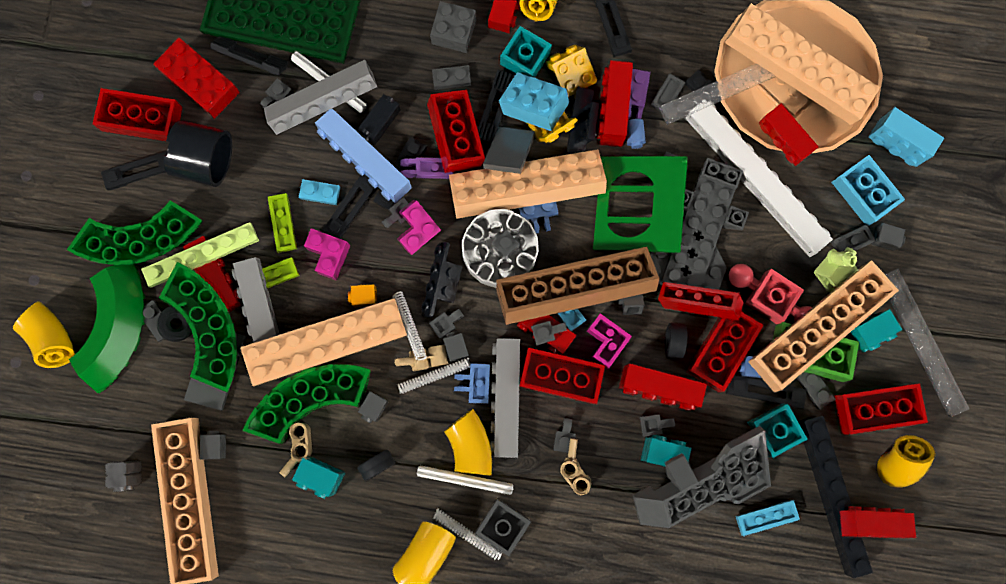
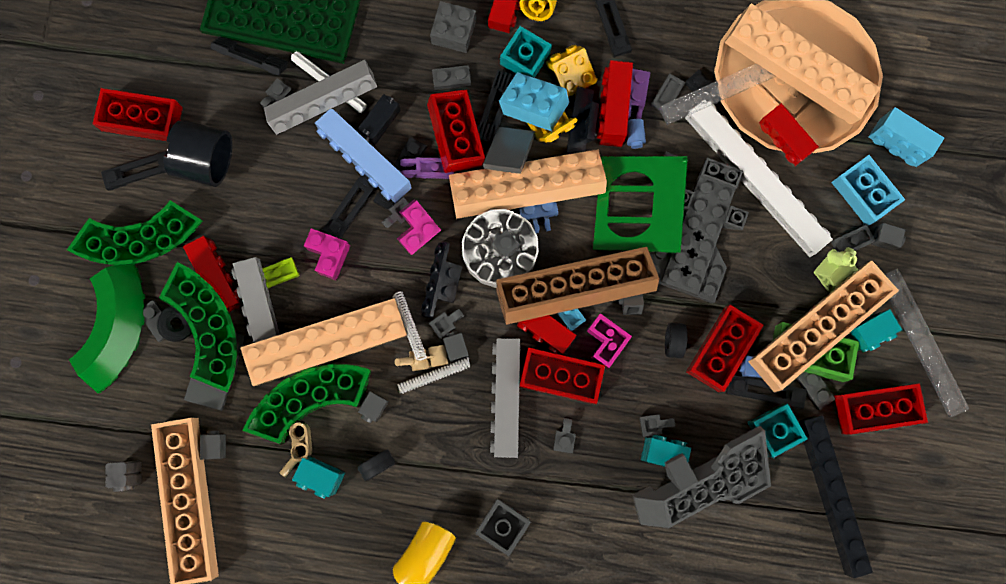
(44, 336): yellow brick -> none
(196, 77): red brick -> none
(201, 253): yellowish green plate -> none
(282, 223): lime plate -> none
(319, 192): medium azure plate -> none
(363, 295): light orange brick -> none
(463, 479): white axle -> none
(469, 535): white piece -> none
(470, 445): yellow brick -> none
(479, 383): medium blue hinge -> none
(545, 332): dark grey plate -> none
(579, 474): tan beam -> none
(662, 386): red brick -> none
(701, 300): red brick -> none
(767, 517): medium azure plate -> none
(771, 295): coral brick -> none
(877, 523): red brick -> none
(906, 461): yellow brick -> none

